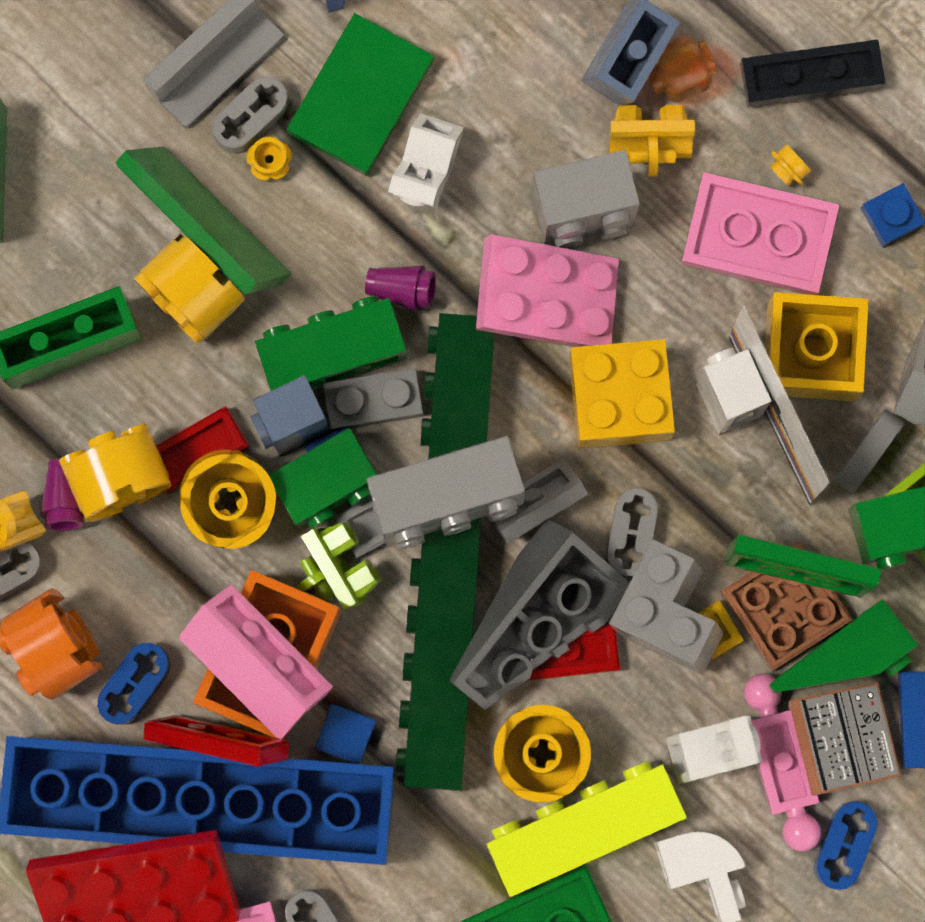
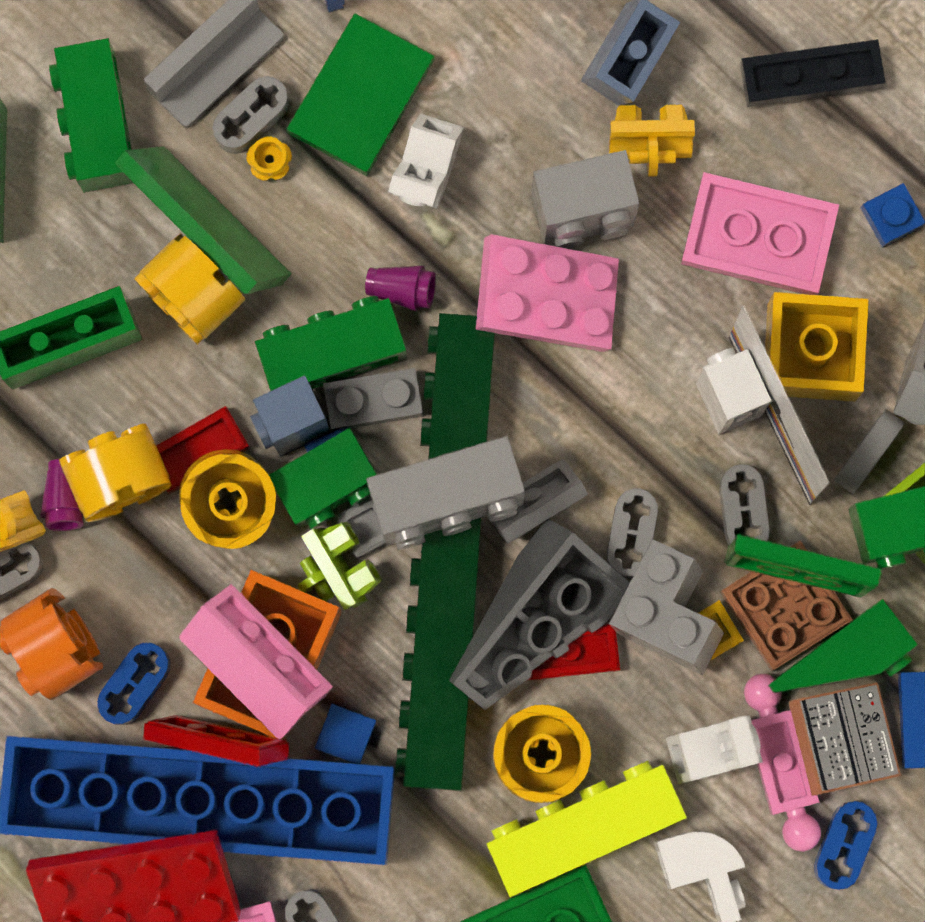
(91, 113): none -> green brick
(621, 394): yellow brick -> none
(683, 69): clear orange head -> none
(755, 500): none -> light grey beam
(789, 166): yellow plate -> none

